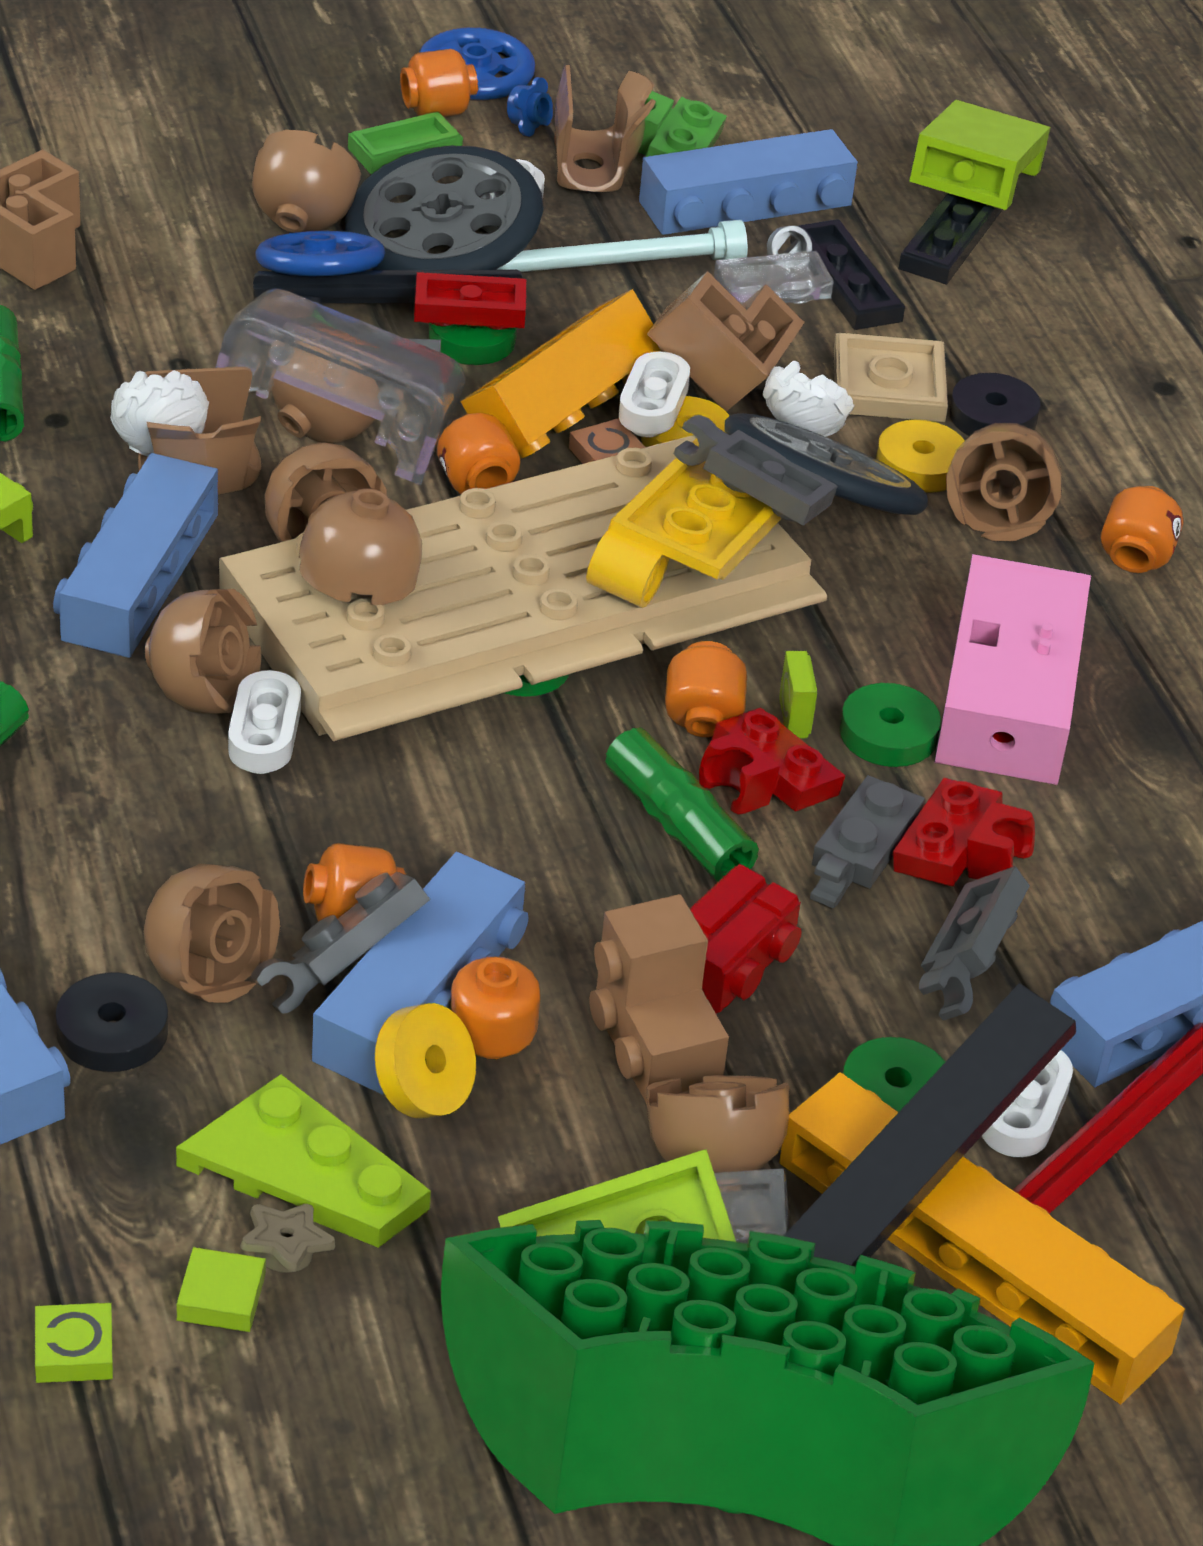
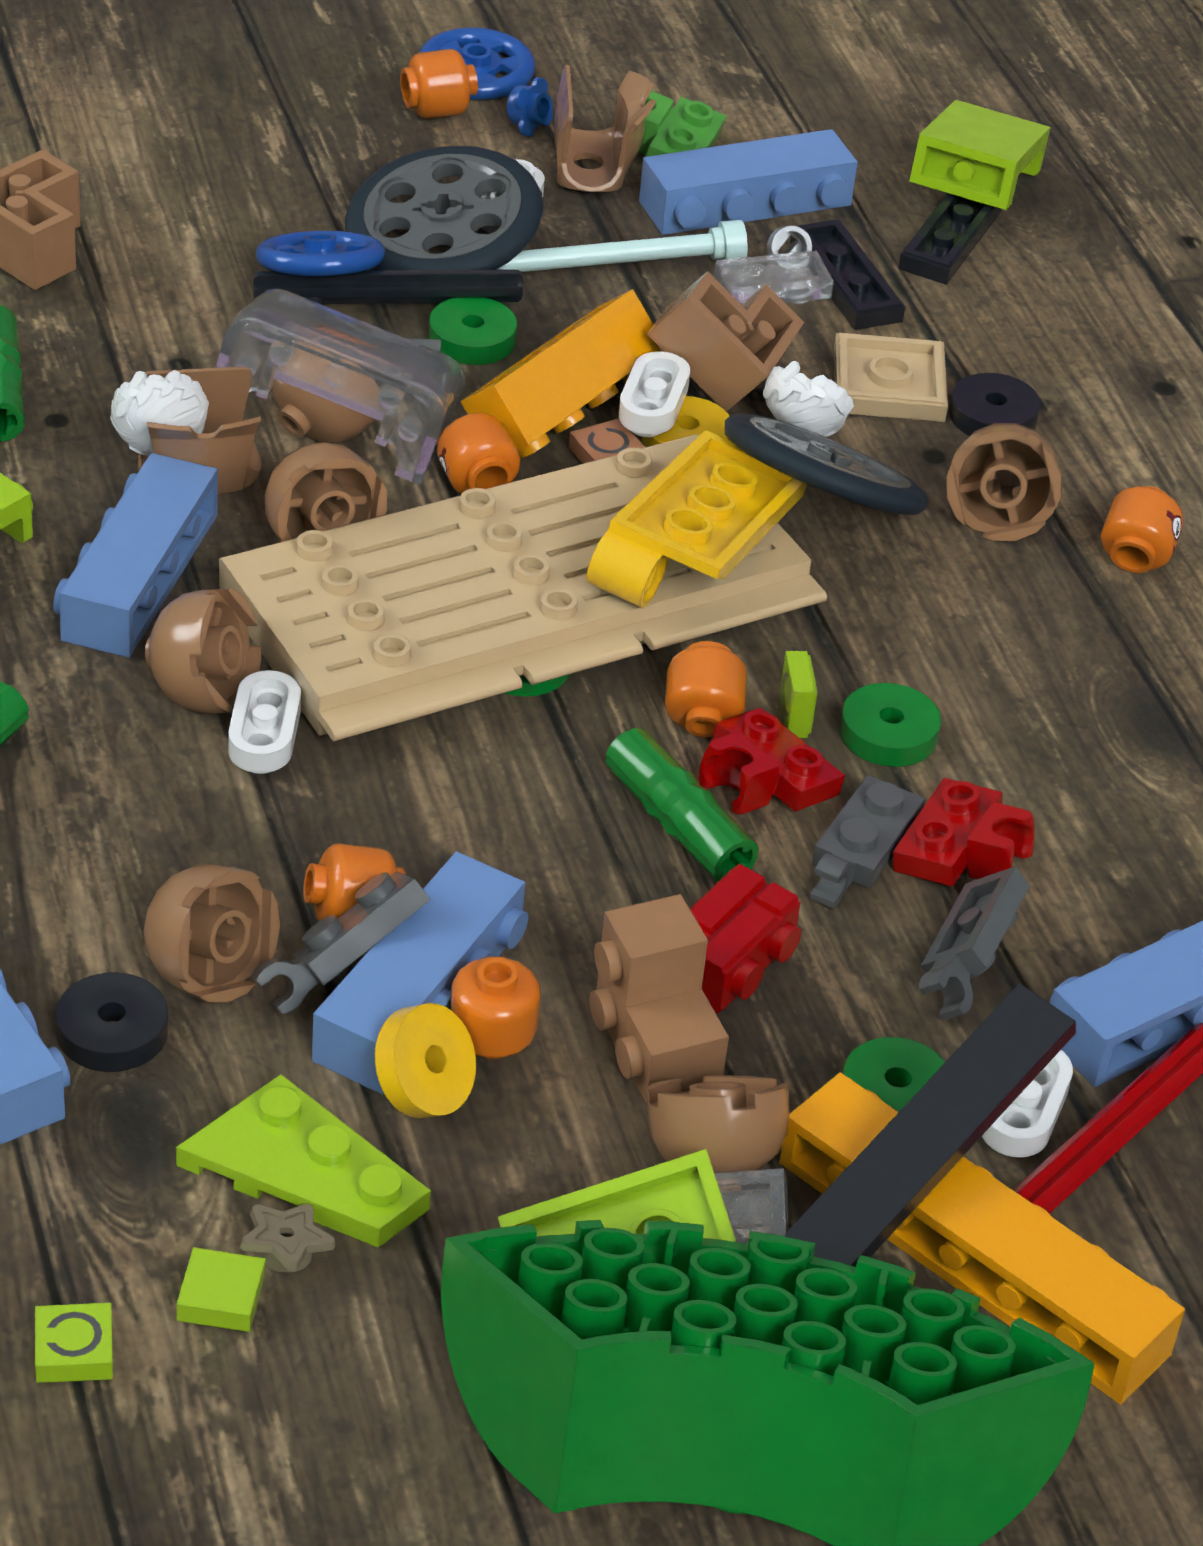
(304, 181): medium nougat cylinder -> none
(361, 547): medium nougat cylinder -> none
(390, 141): bright green tile -> none
(470, 300): red plate -> none
(756, 470): dark grey plate -> none
(920, 451): yellow piece -> none
(1014, 670): bright pink brick -> none

